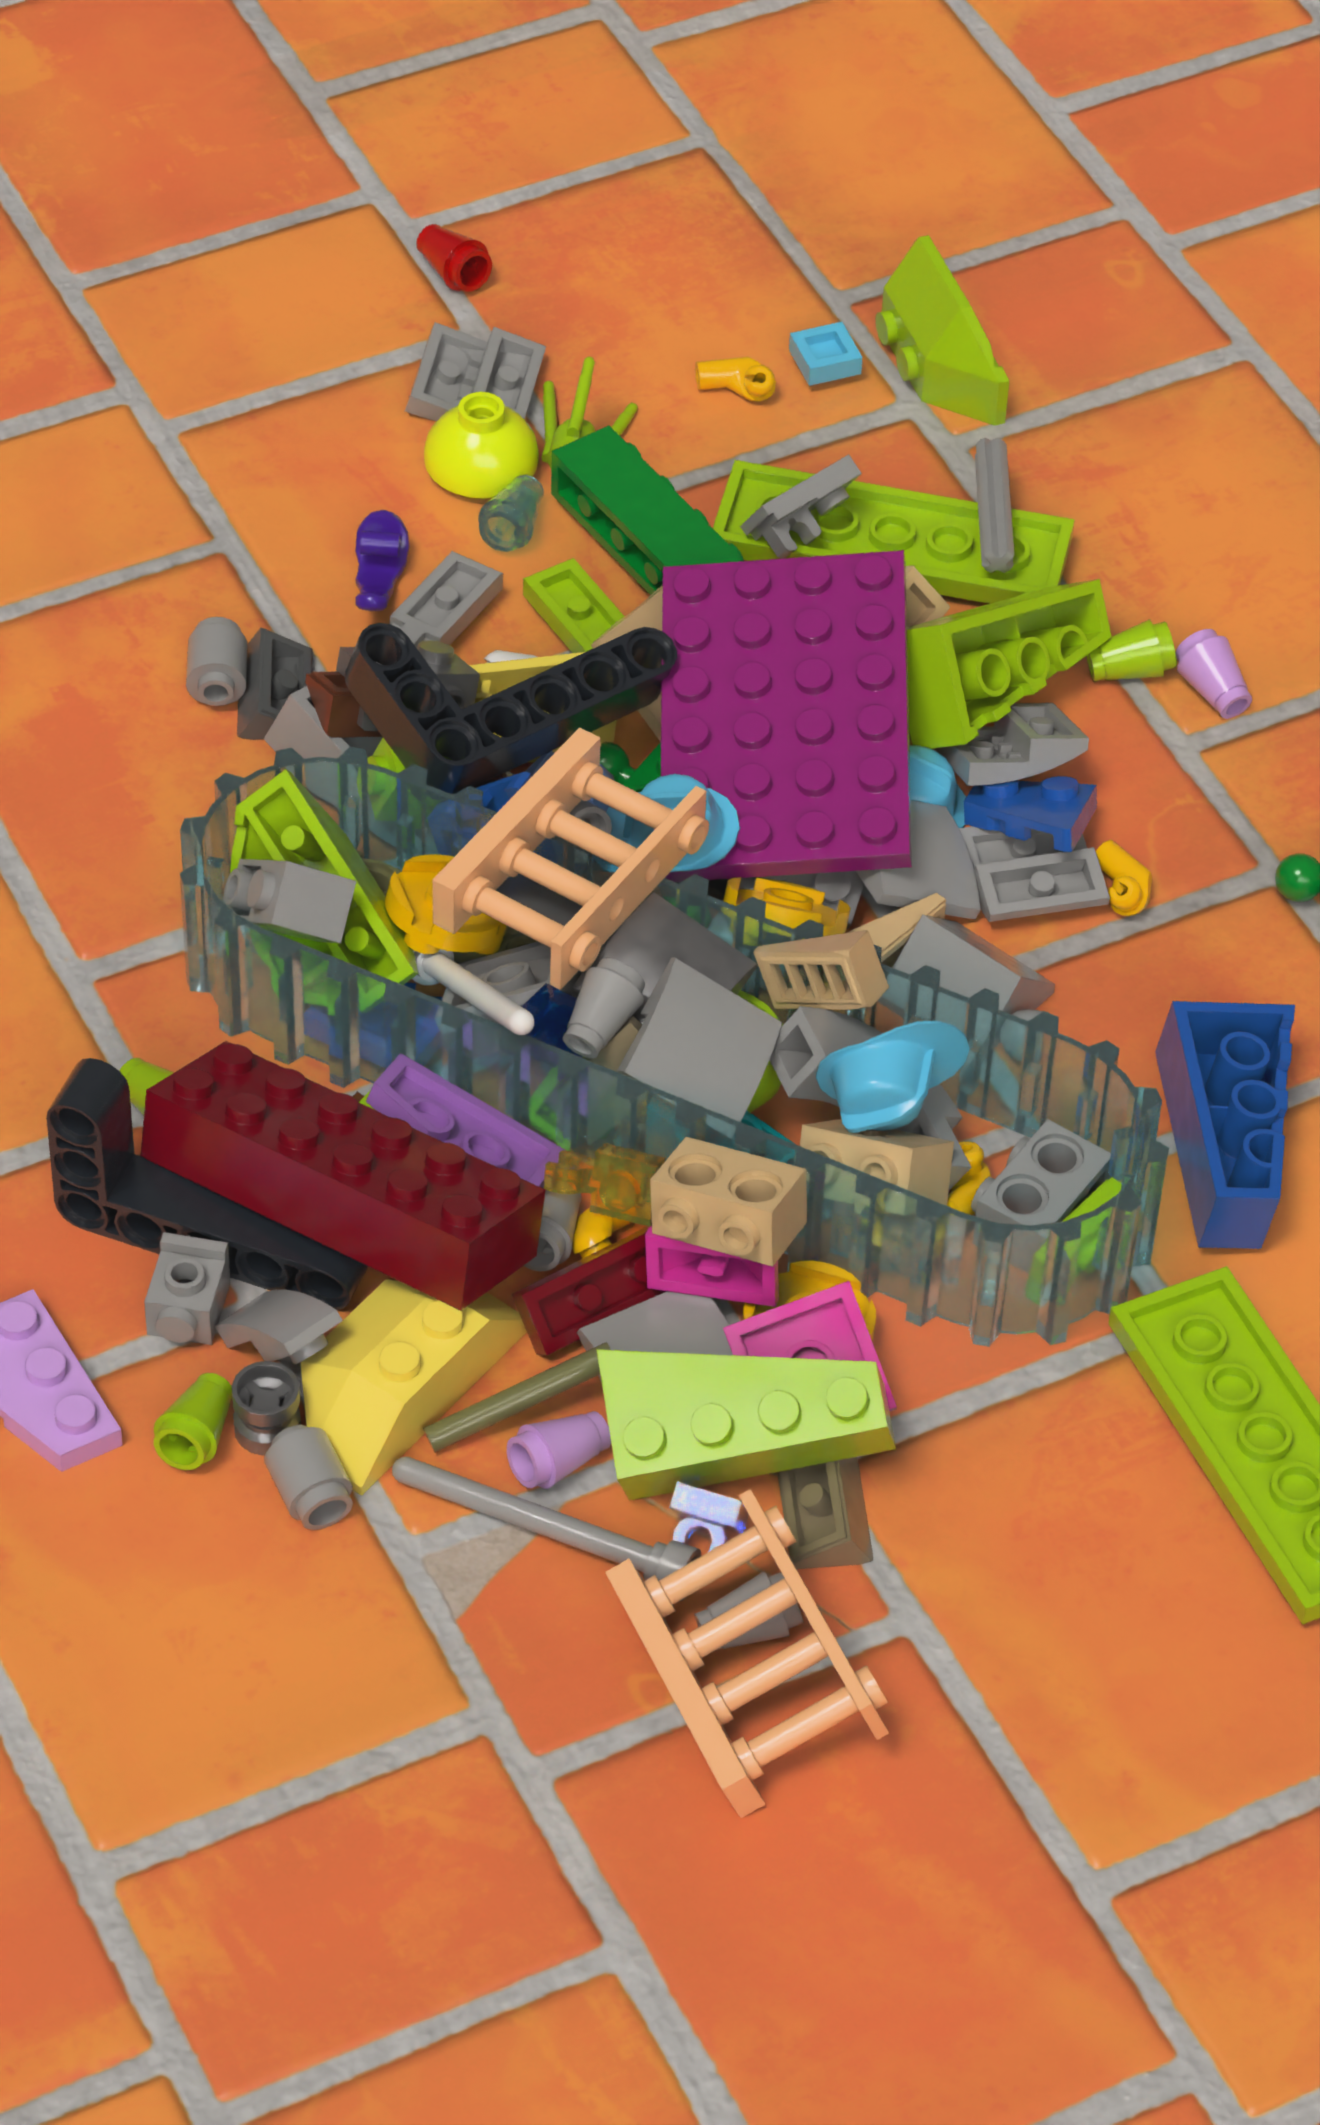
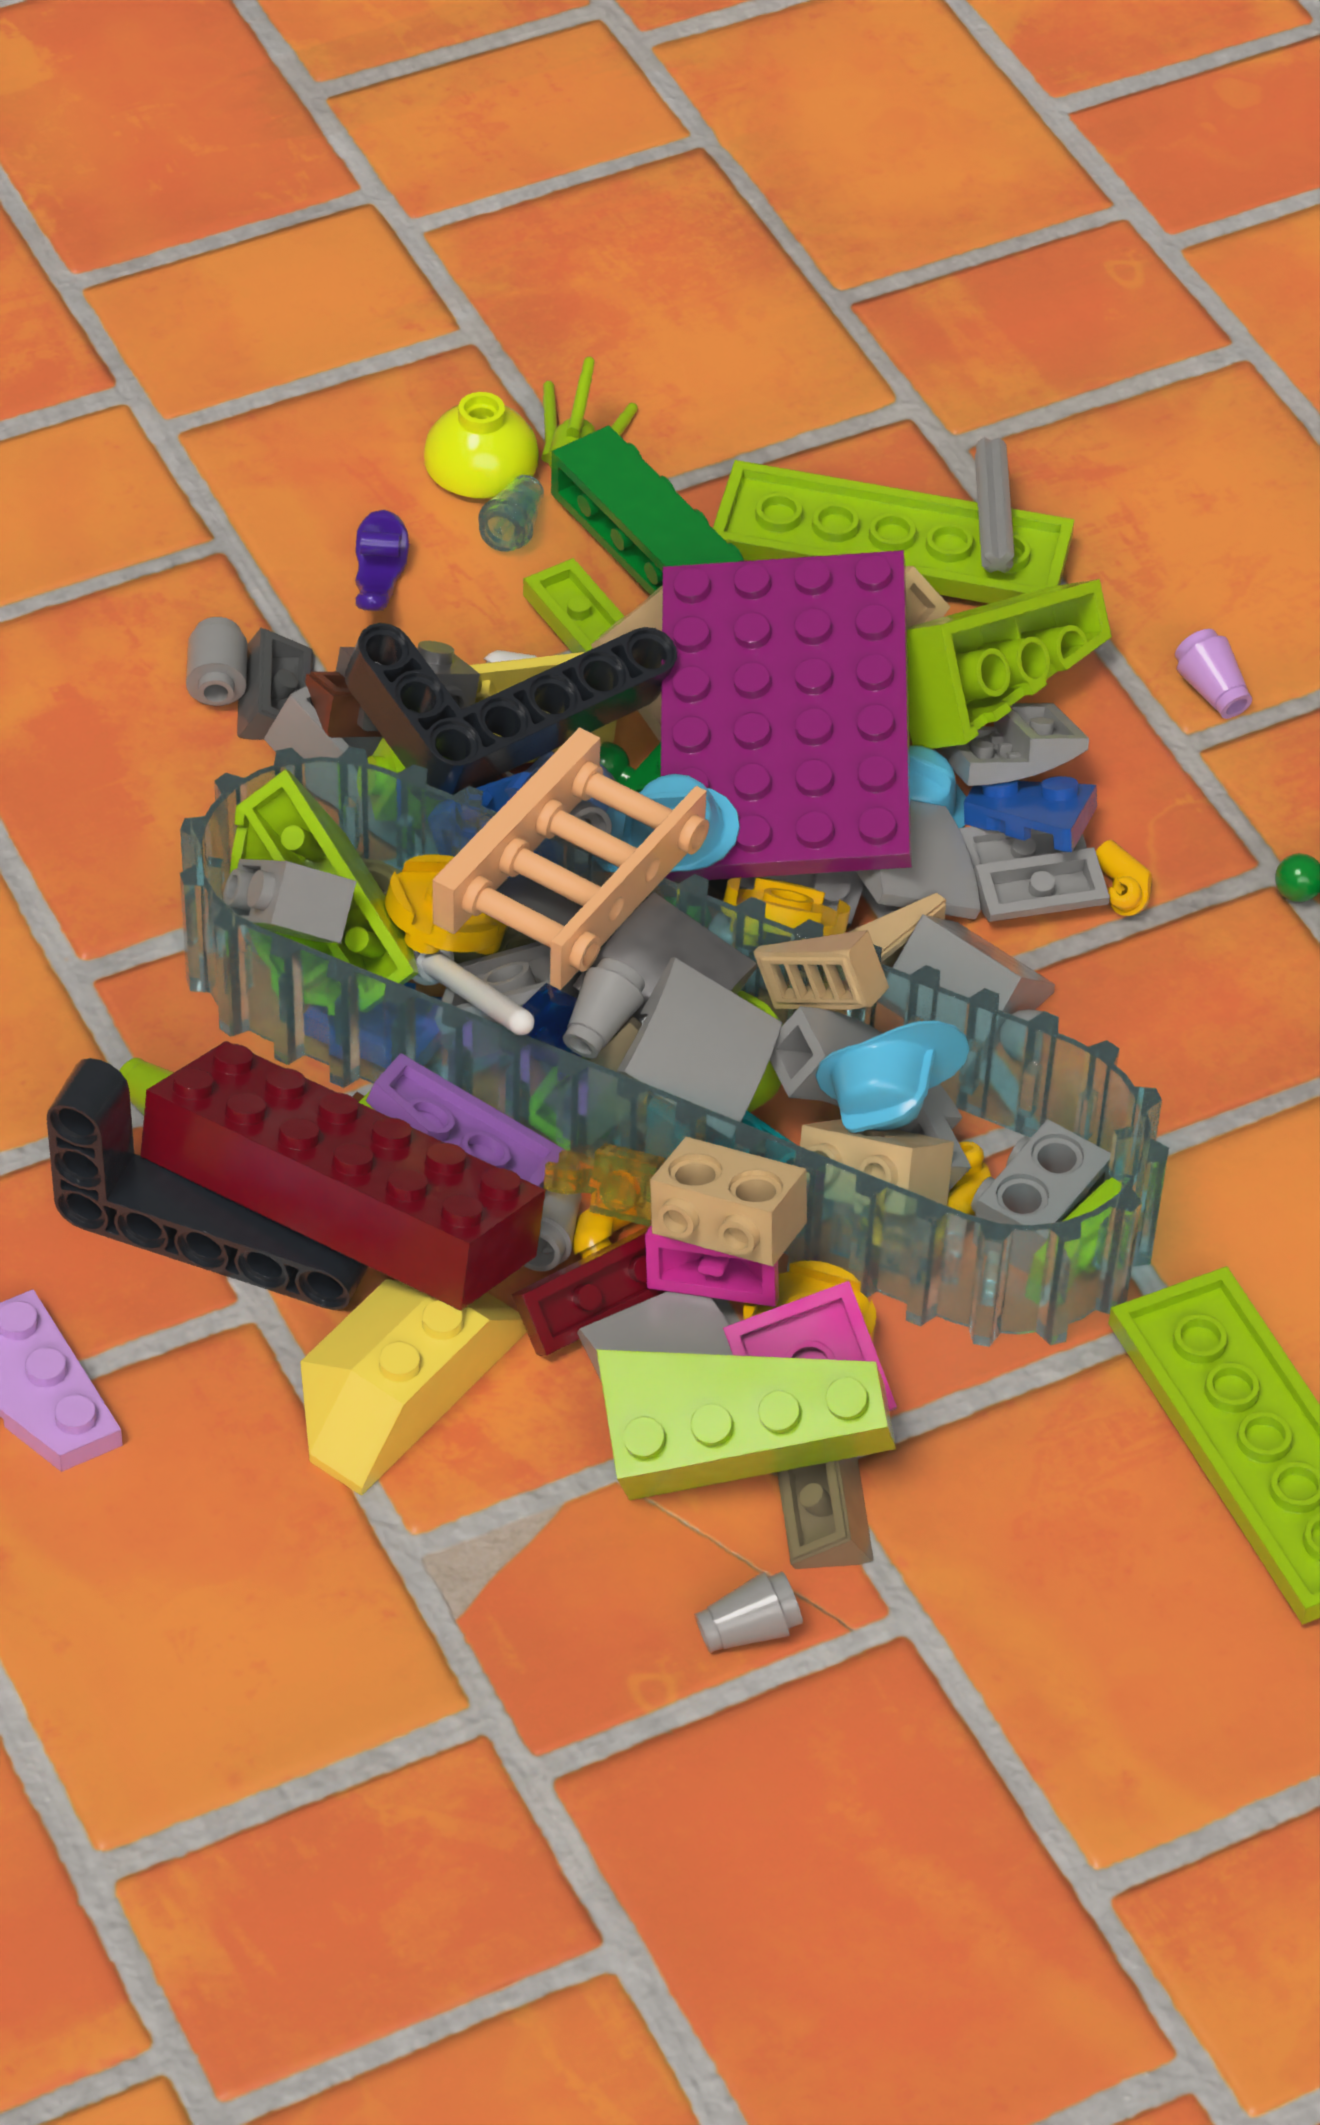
(187, 1289): light grey brick -> none
(193, 1423): lime cone -> none
(264, 1404): flat silver wheel -> none
(281, 1325): light grey slope -> none
(309, 1476): light grey brick -> none
(447, 600): light grey hinge -> none
(455, 257): red cone -> none
(463, 364): light grey slope -> none
(514, 1399): olive bar -> none
(555, 1448): lavender cone -> none
(651, 1560): light grey piece -> none
(706, 1511): clear blue tile -> none
(710, 1707): light nougat fence -> none
(740, 375): yellow arm -> none
(792, 508): light grey plate -> none
(825, 353): medium azure plate -> none
(940, 338): lime wedge -> none
(1134, 653): lime cone -> none
(1227, 1111): blue wedge -> none

